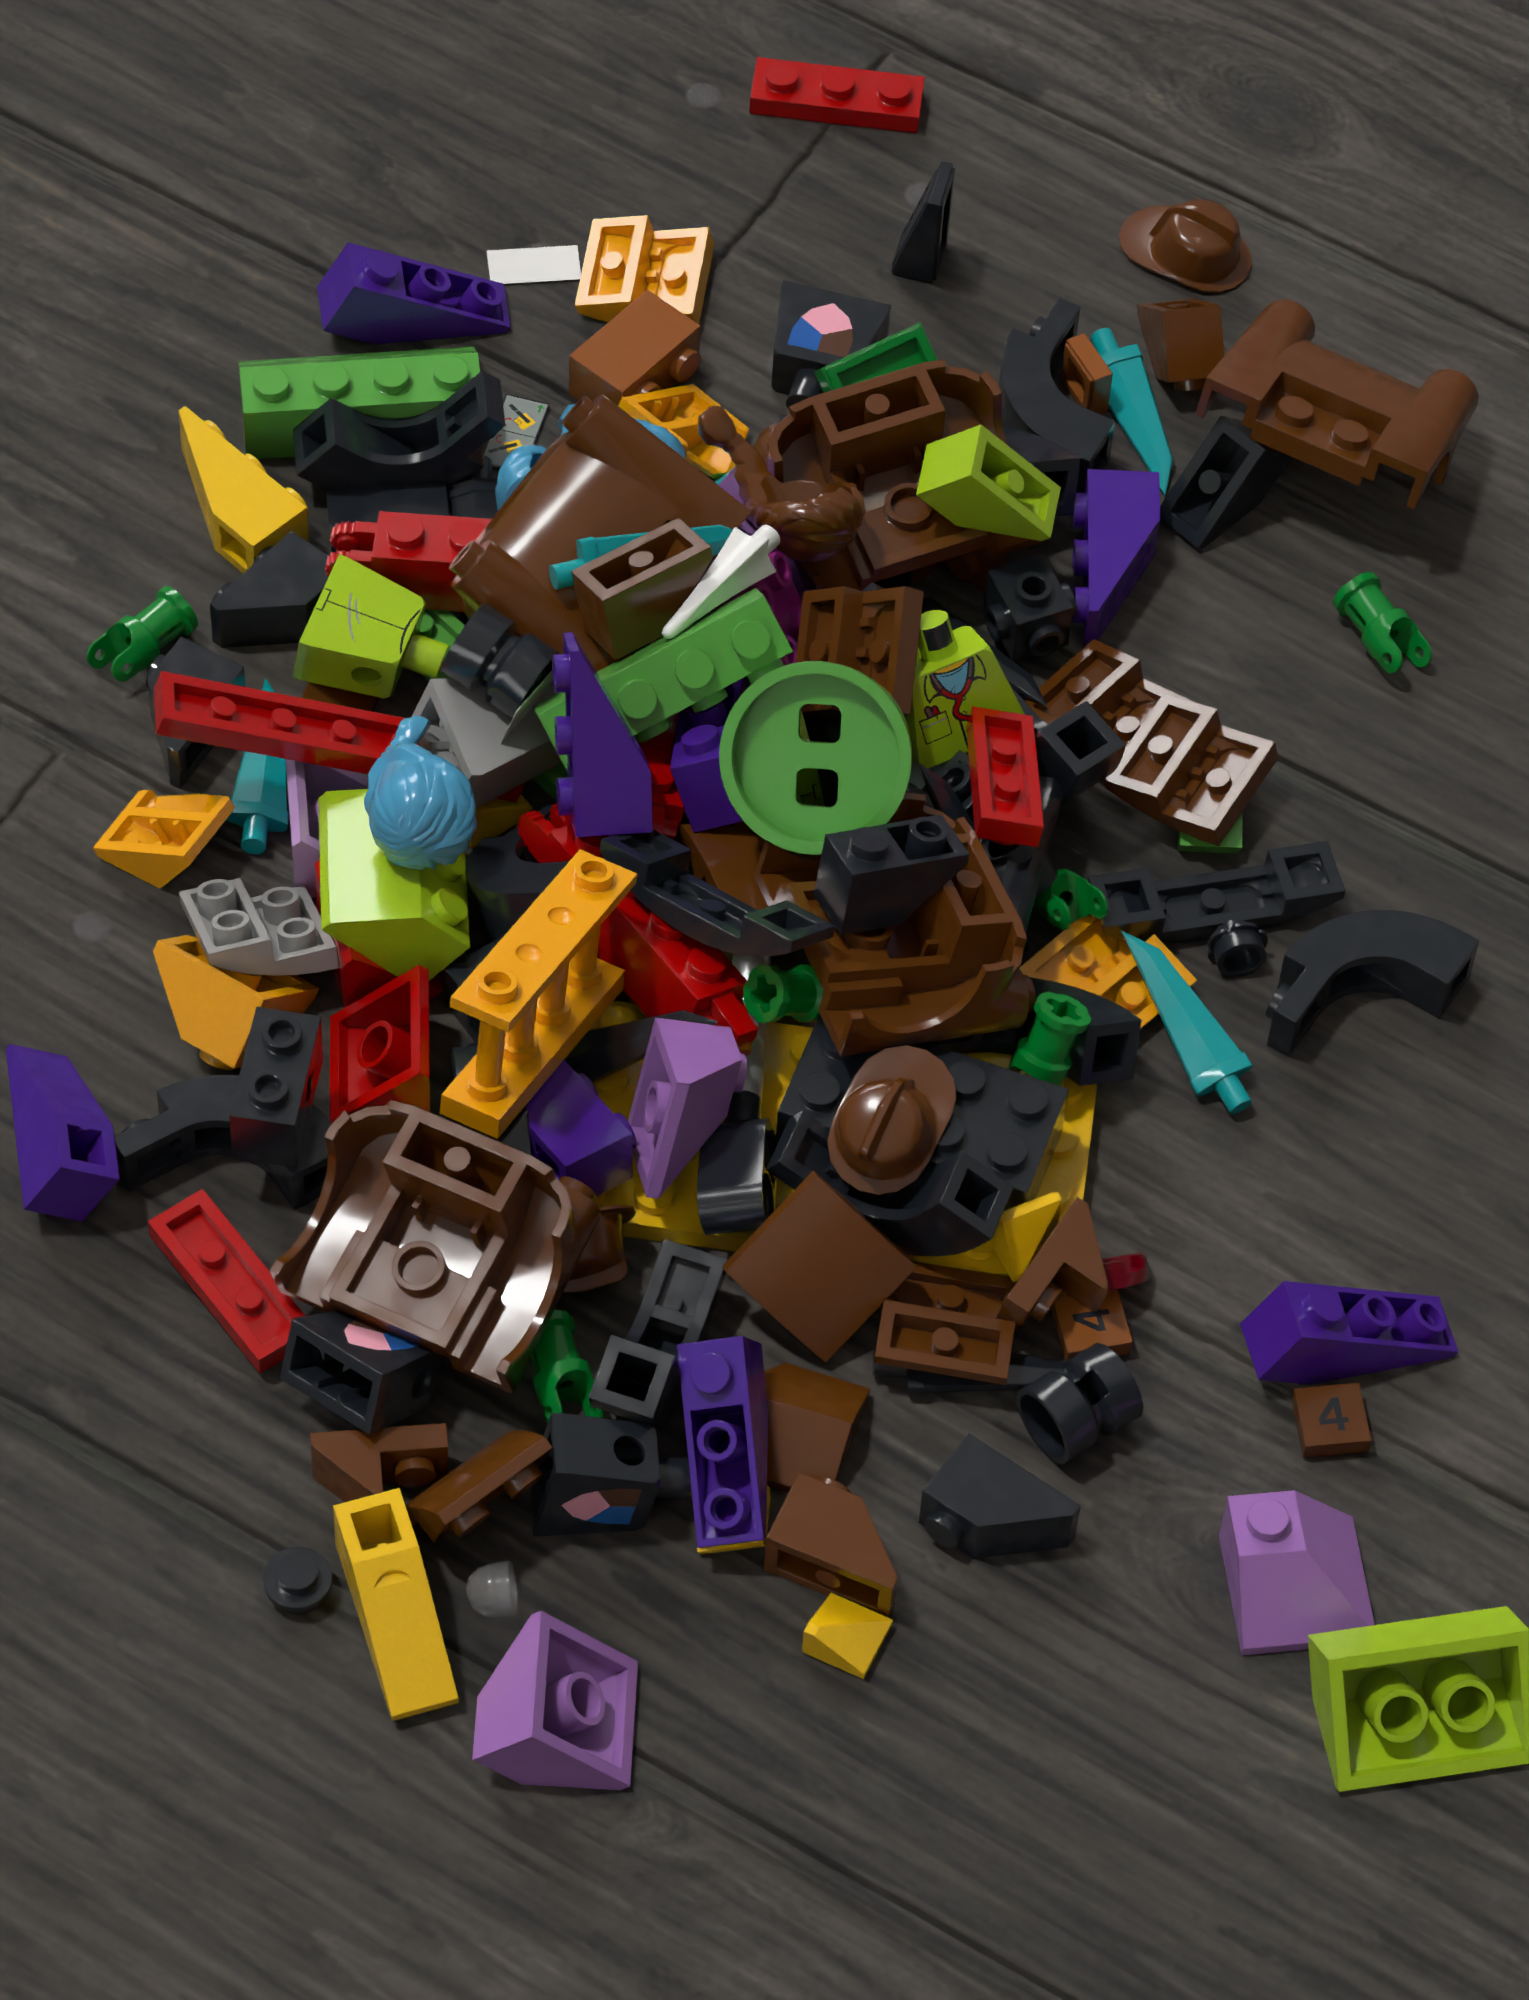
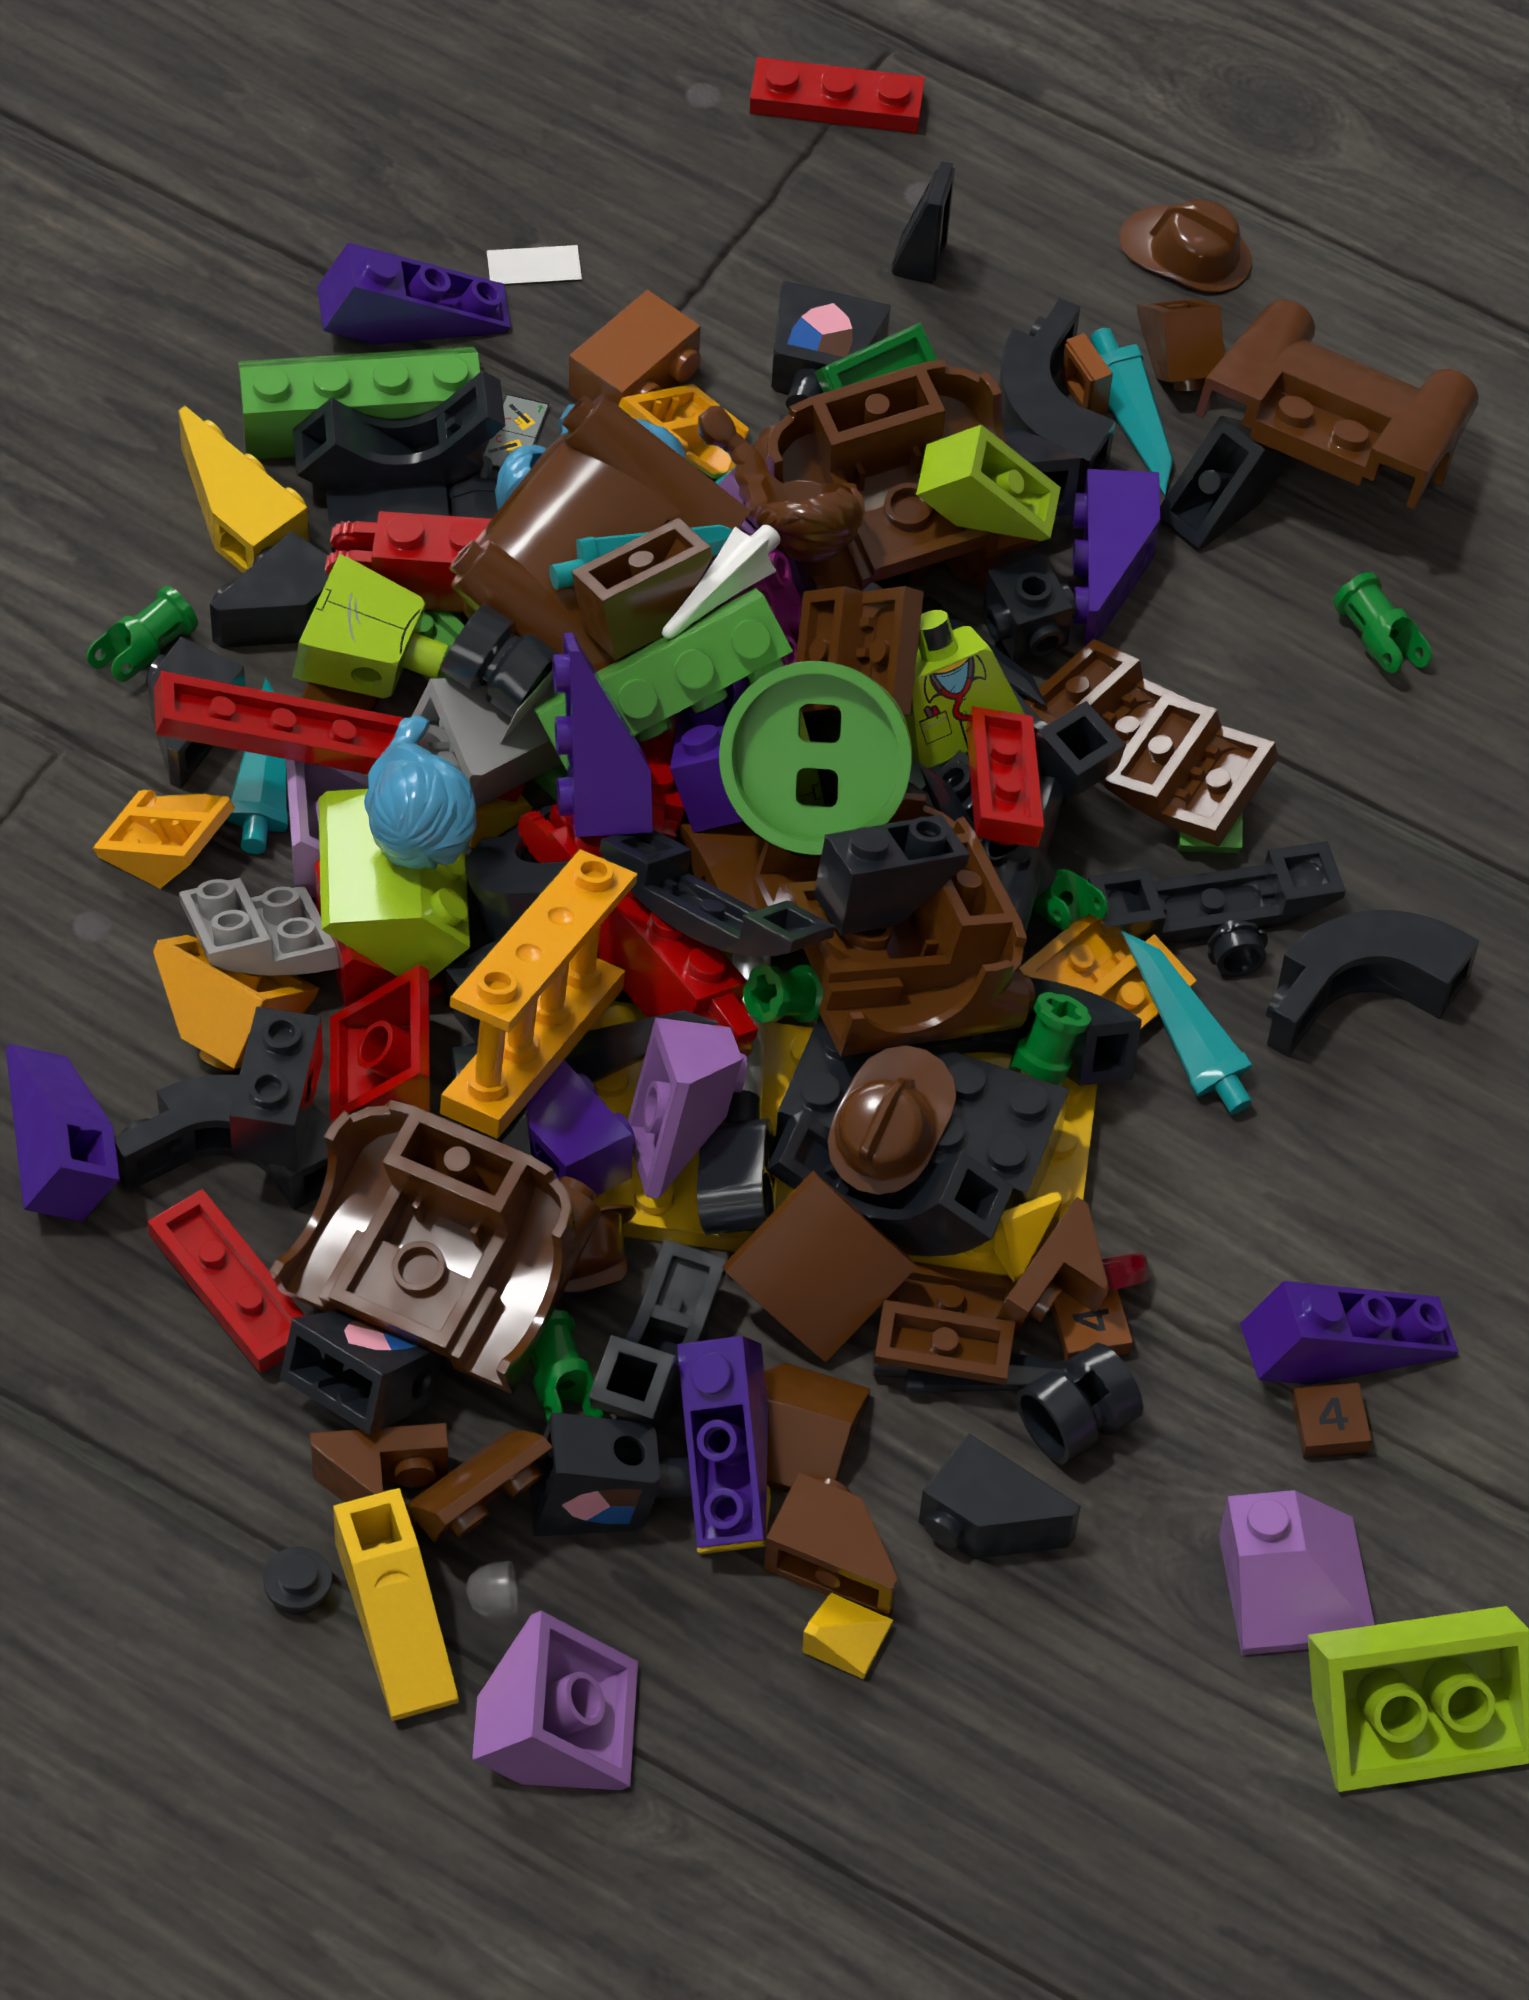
(630, 257): light orange slope -> none

